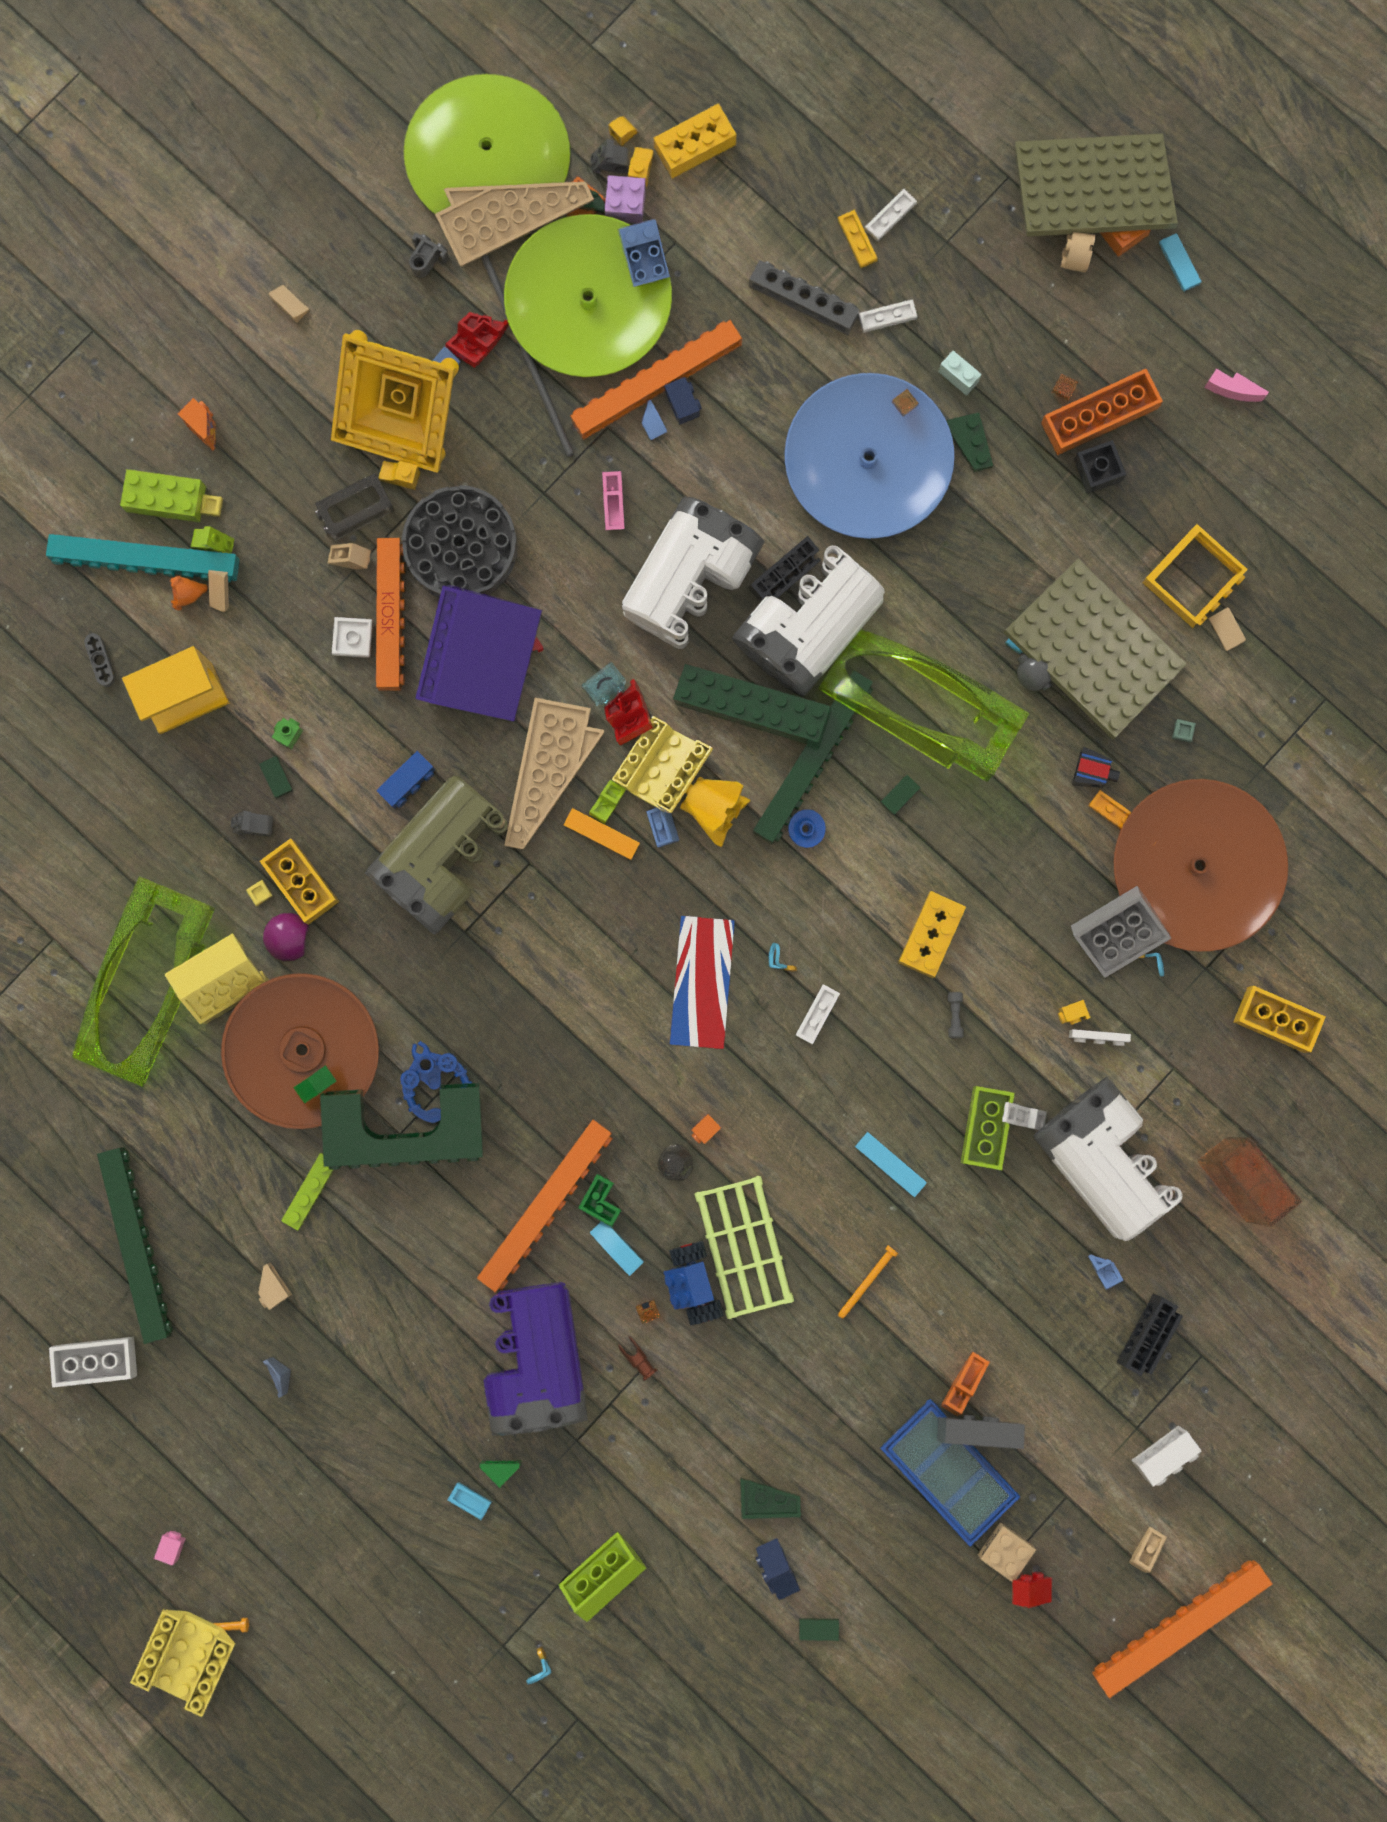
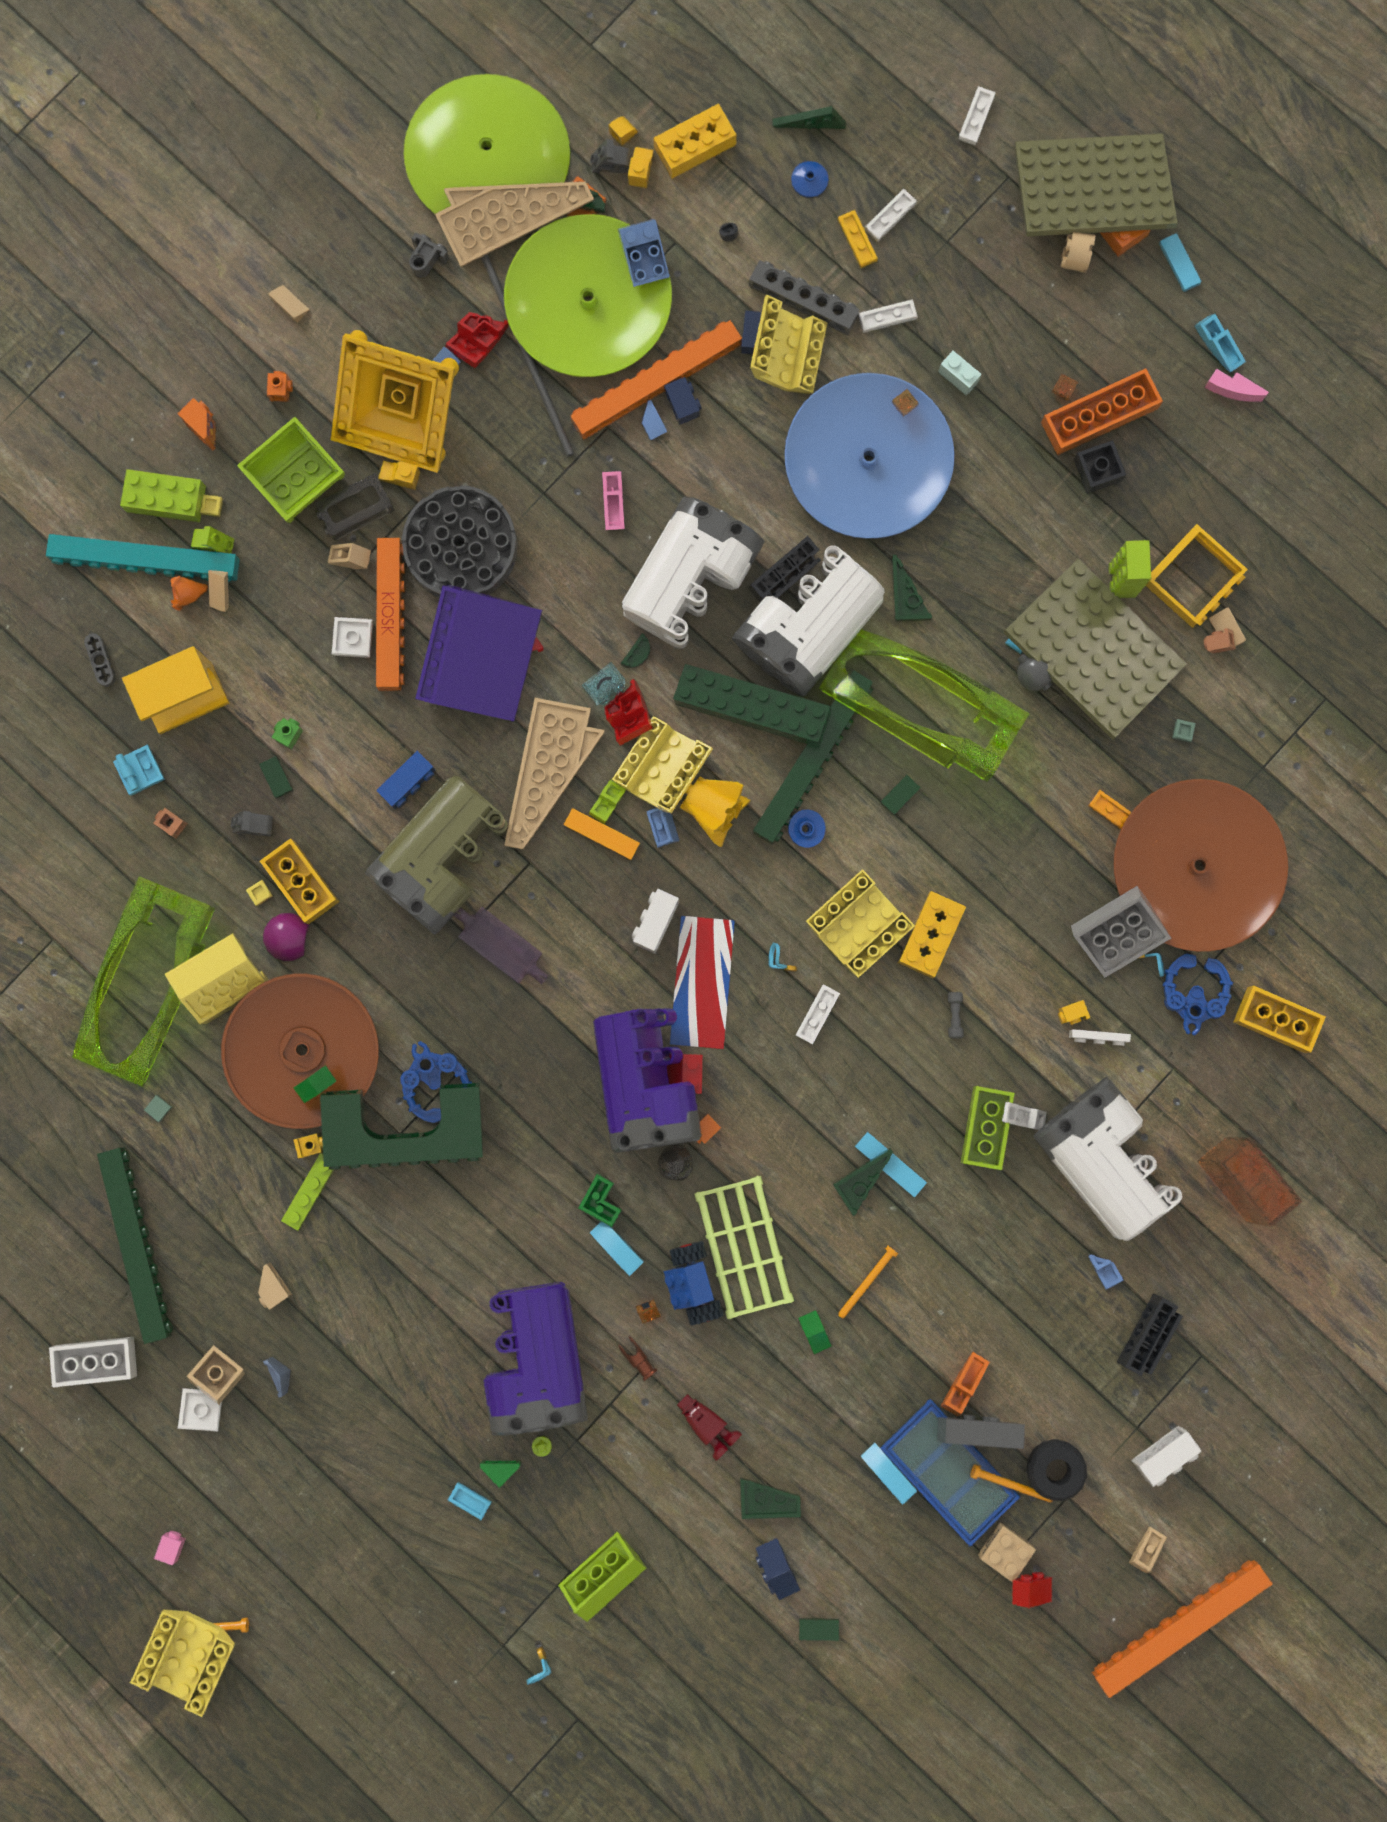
(138, 770): none -> medium azure plate
(158, 1108): none -> sand green tile
(162, 819): none -> nougat brick
(198, 1411): none -> white plate
(216, 1375): none -> tan brick
(279, 386): none -> orange brick
(291, 469): none -> lime container
(301, 1145): none -> yellow brick
(500, 945): none -> clear purple plate
(541, 1446): none -> lime tile
(544, 1206): orange brick -> none
(625, 198): lavender piece -> none
(637, 1096): none -> dark purple piece
(638, 653): none -> dark green tile
(655, 920): none -> white brick
(687, 1070): none -> red slope
(708, 1425): none -> dark red piece
(728, 231): none -> black tile
(750, 330): none -> dark blue brick
(787, 348): none -> light yellow slope
(809, 186): none -> blue dish
(814, 1332): none -> green slope
(815, 119): none -> dark green wing
(857, 1184): none -> dark green wing
(859, 924): none -> light yellow slope
(888, 1473): none -> medium azure slope
(907, 601): none -> dark green wing
(970, 437): dark green wing -> none
(976, 115): none -> white plate
(977, 1472): none -> light orange bar
(1070, 1483): none -> black tyre
(1093, 770): torso -> none
(1130, 569): none -> lime brick
(1195, 998): none -> blue piece
(1220, 342): none -> medium azure slope
(1220, 641): none -> nougat brick

